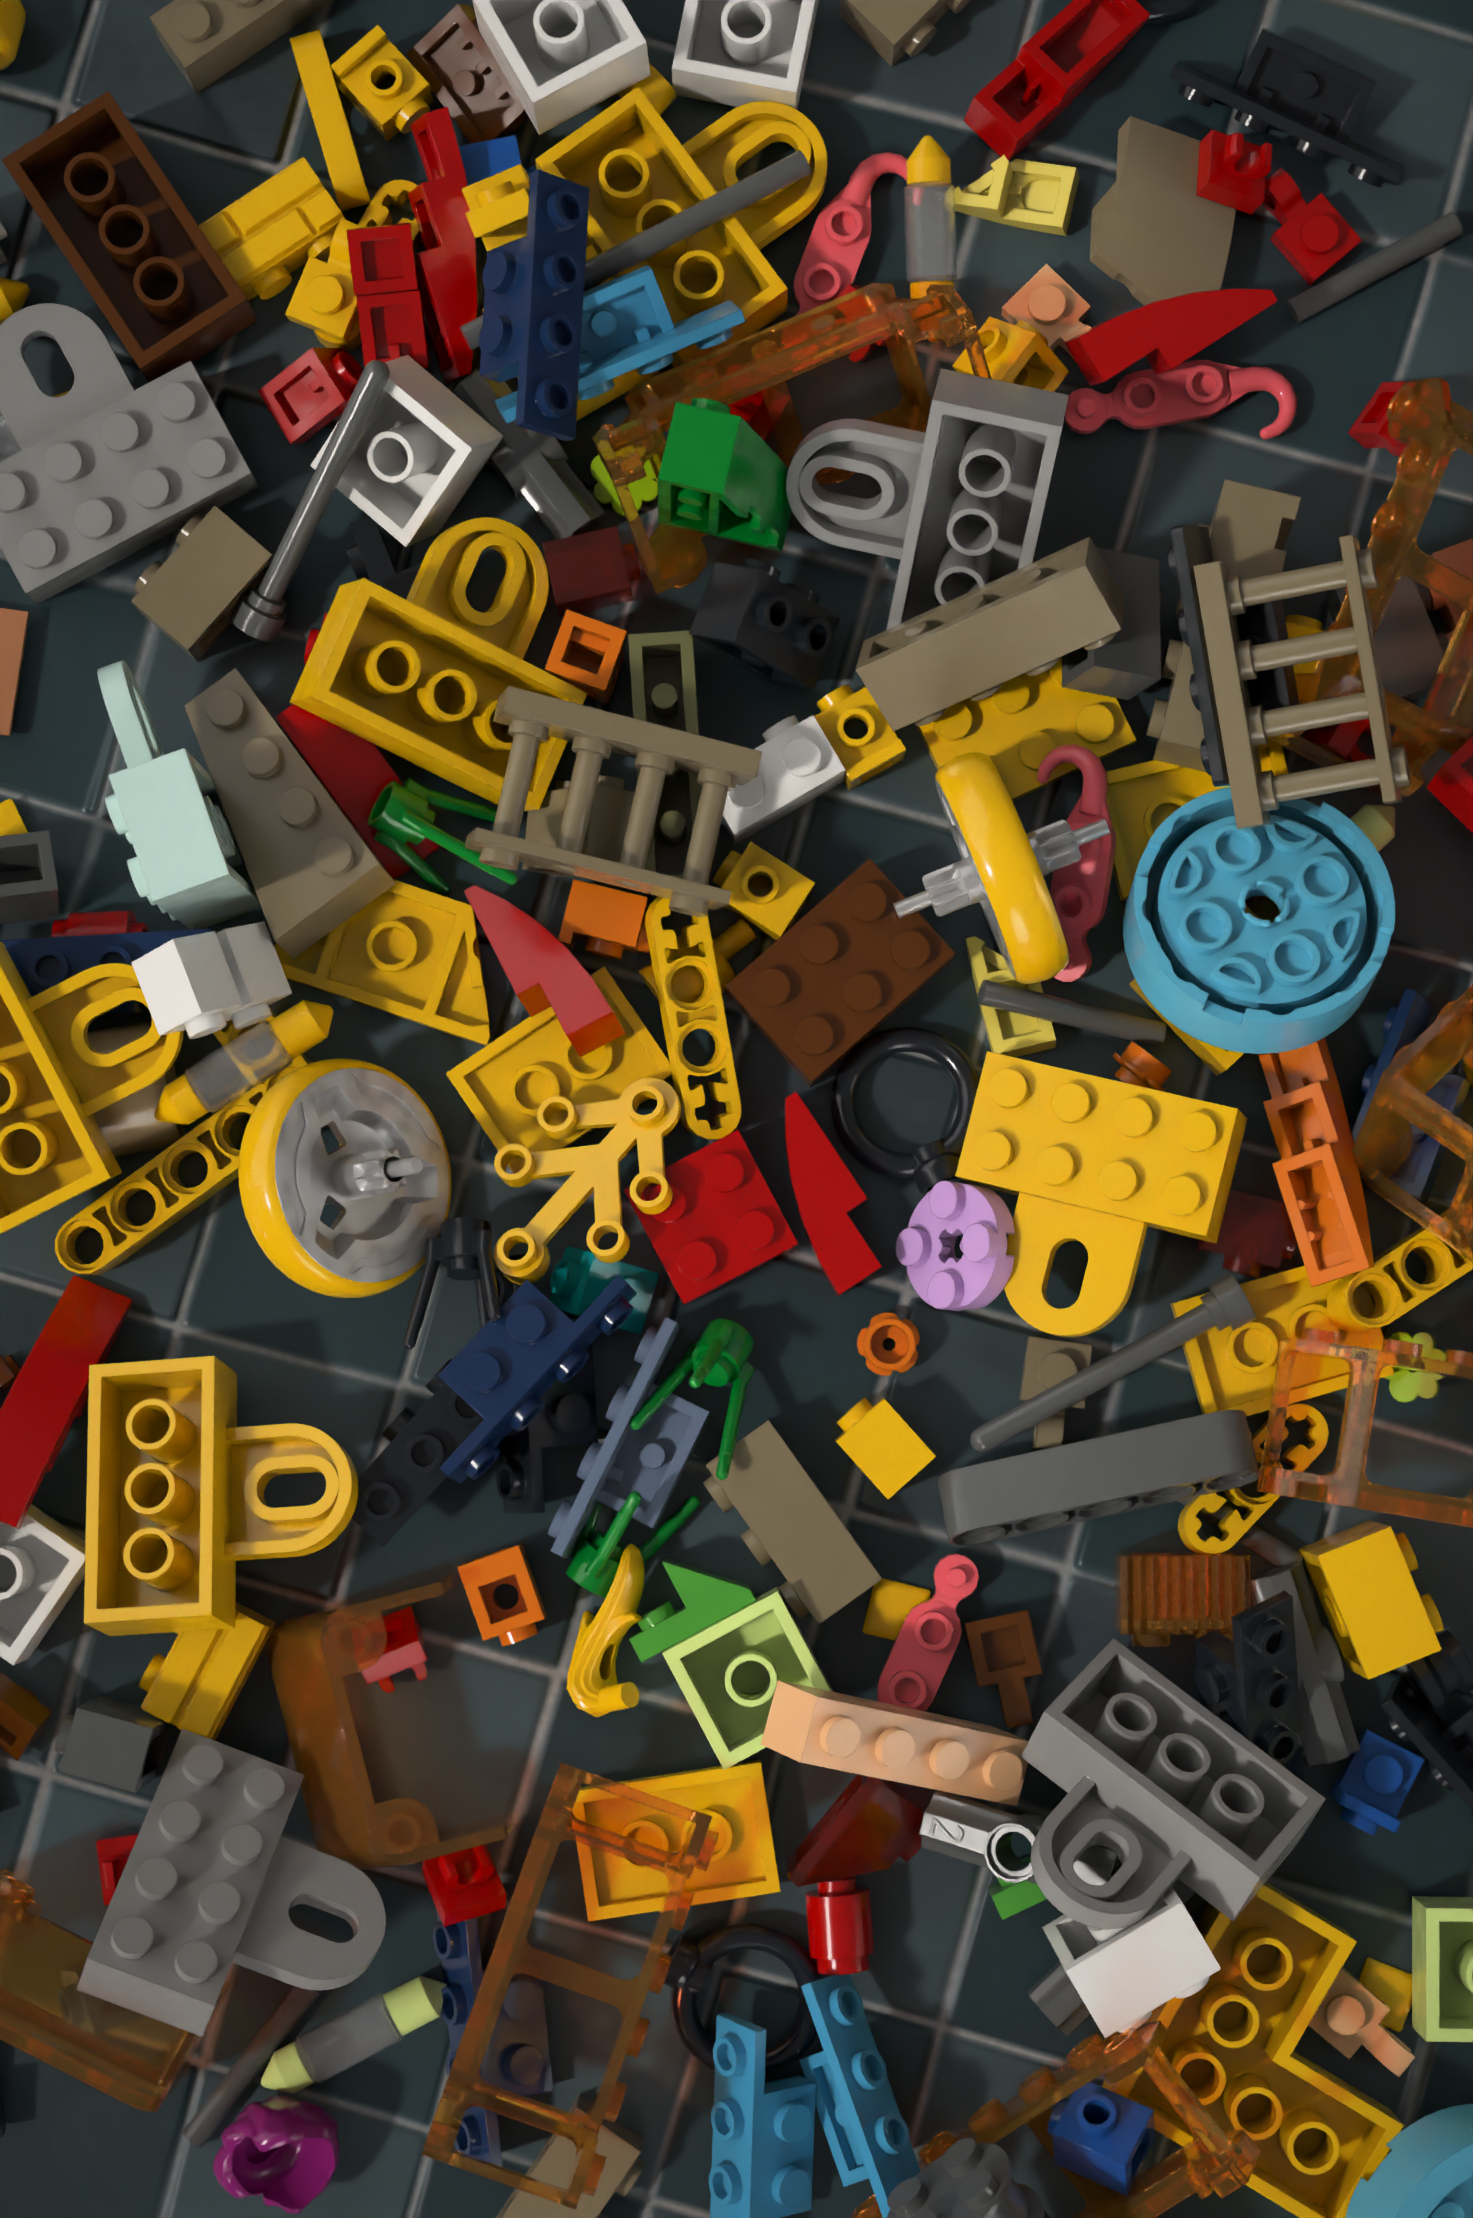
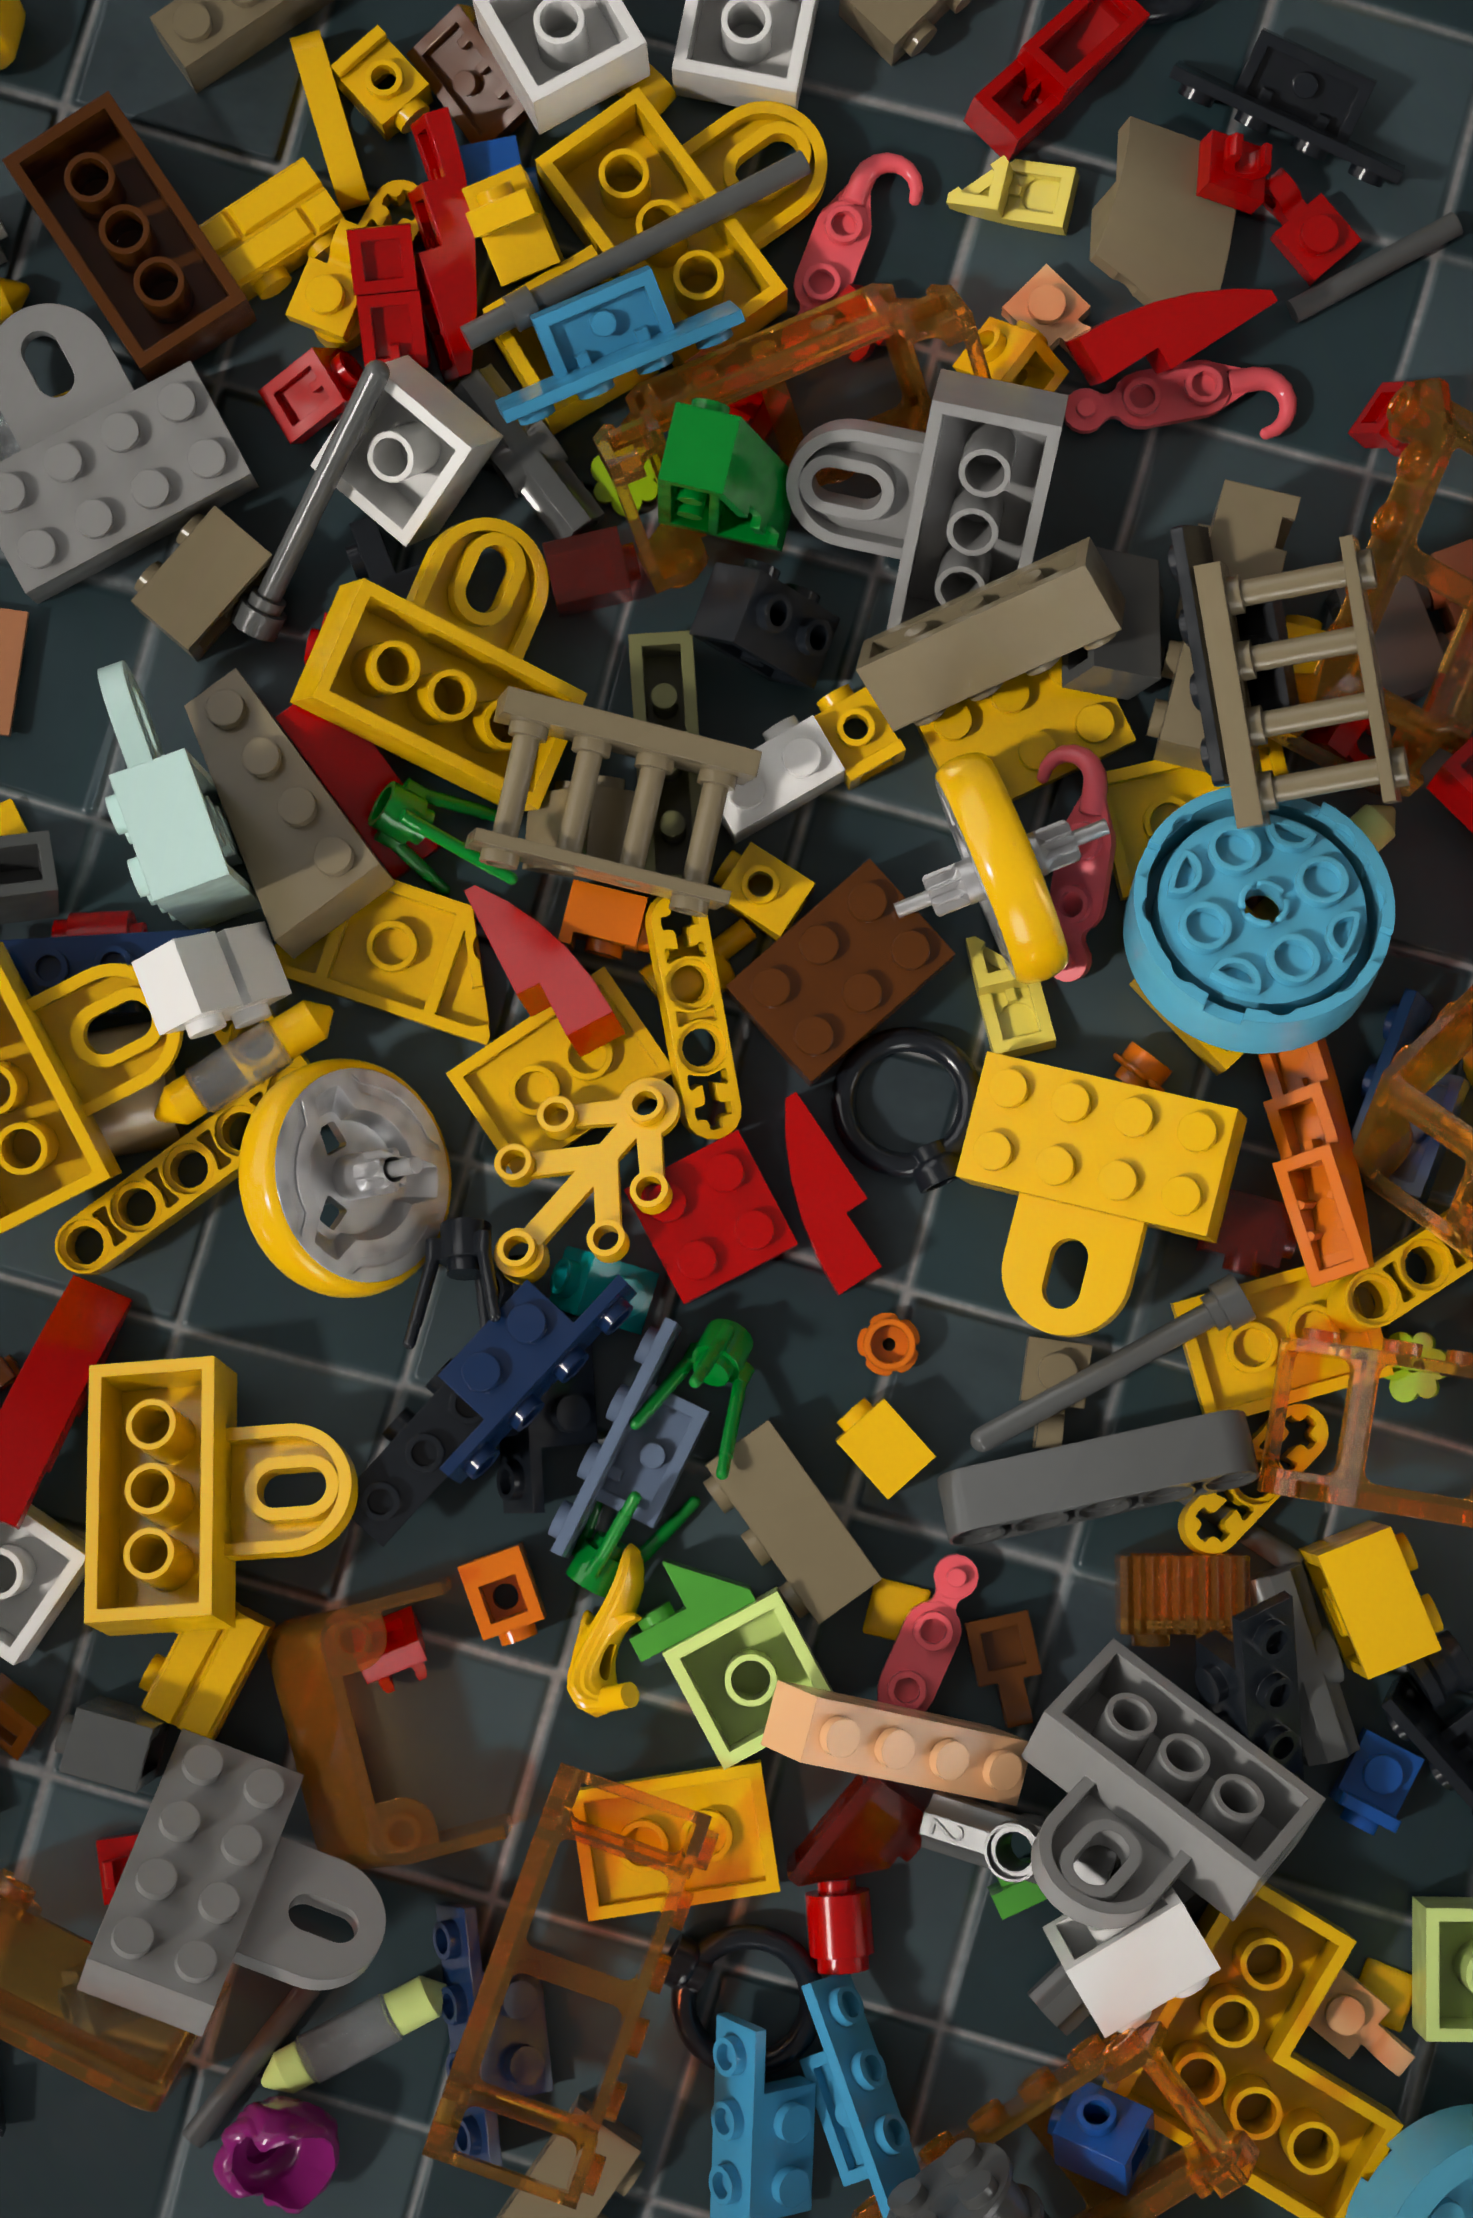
(464, 1885): red tile -> none
(538, 307): dark blue bracket -> none
(587, 655): orange brick -> none
(929, 219): clear piece -> none
(930, 1243): lavender plate -> none
(1071, 1013): dark grey bar -> none

